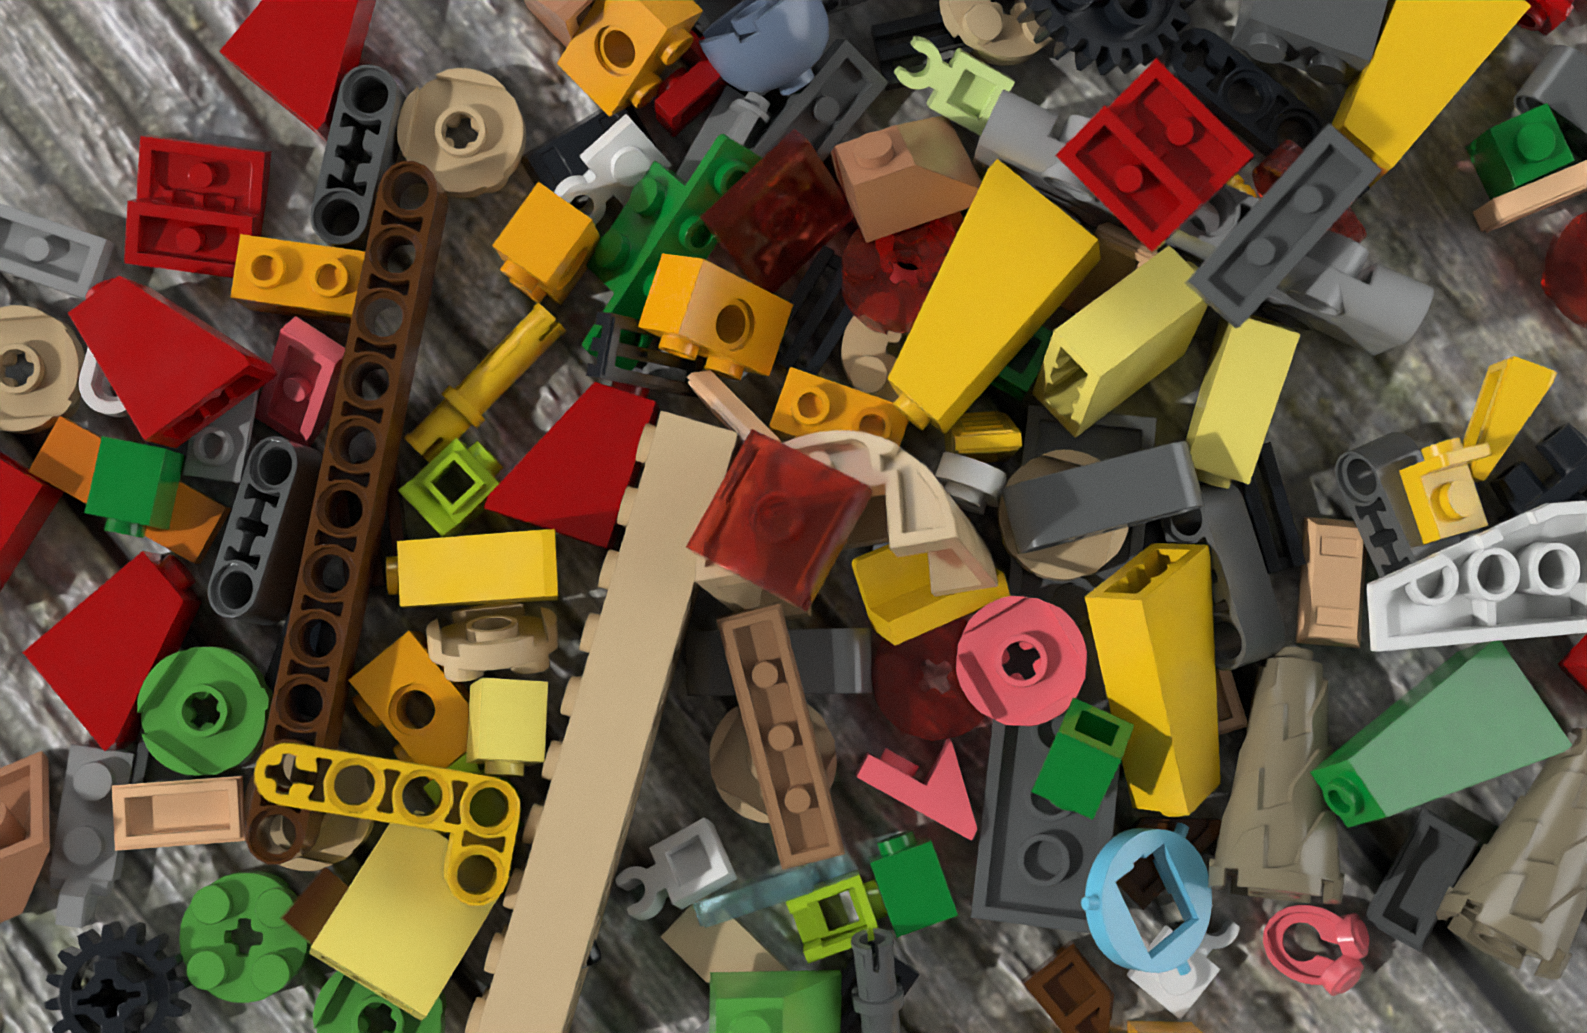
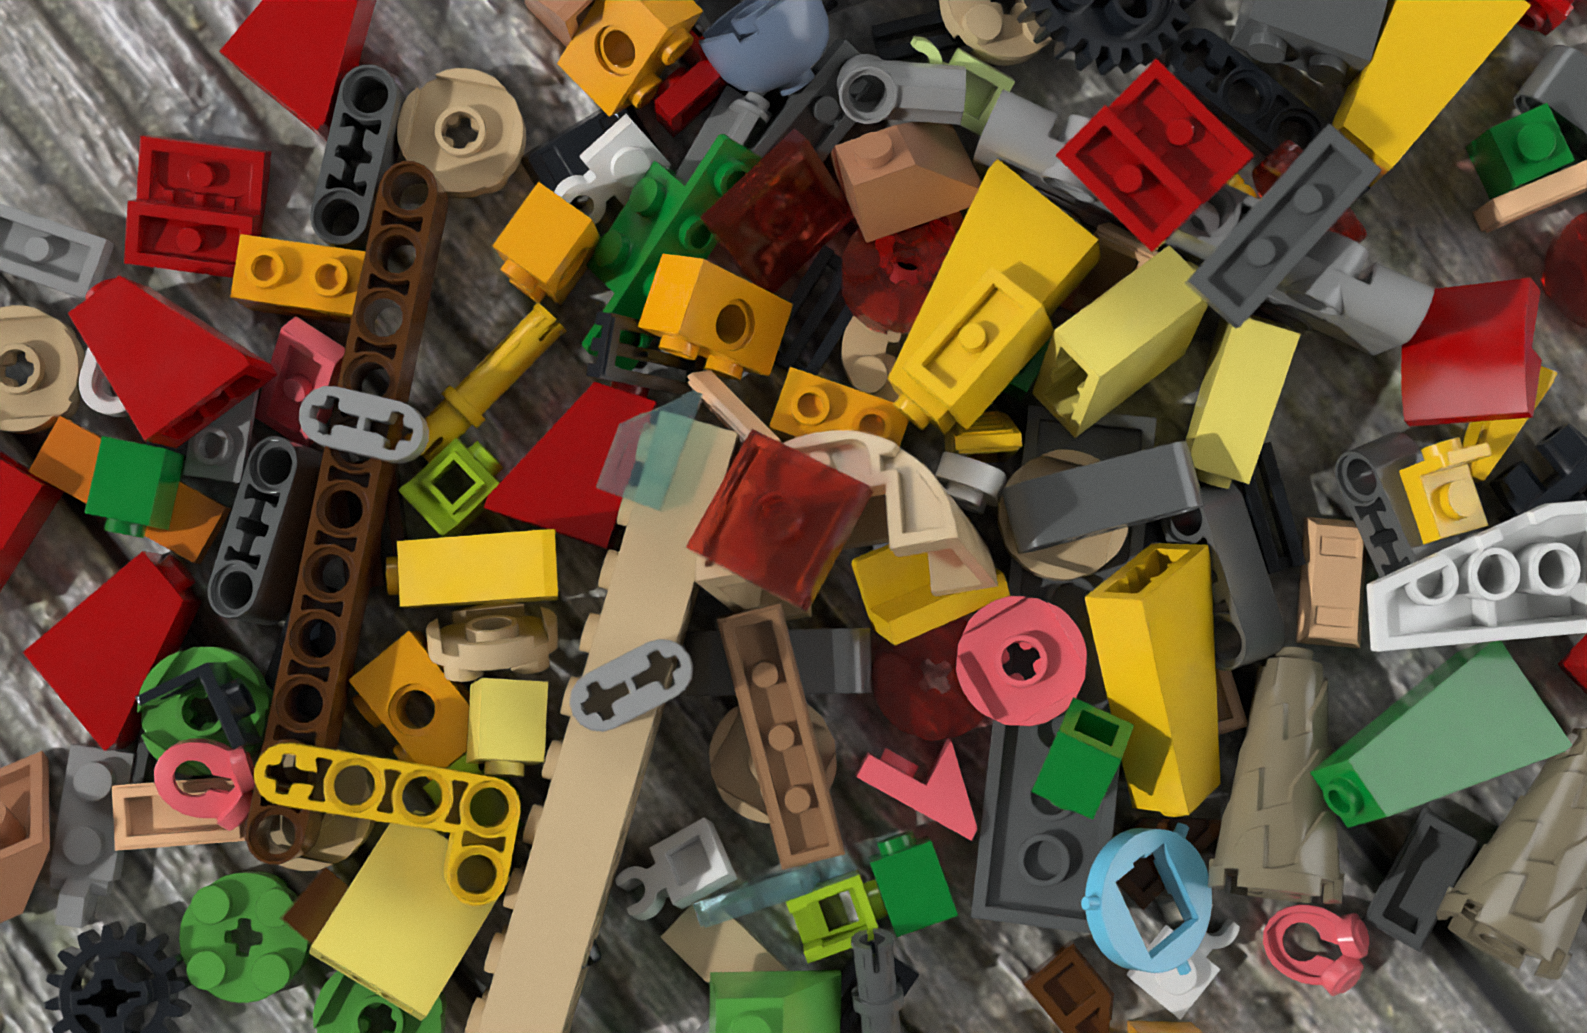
(228, 696): none -> black bracket
(228, 807): none -> coral piece
(367, 409): none -> light grey beam
(623, 670): none -> light grey beam
(649, 451): none -> clear light blue tile
(909, 93): none -> light grey piece
(980, 346): none -> yellow panel
(1473, 355): none -> red slope

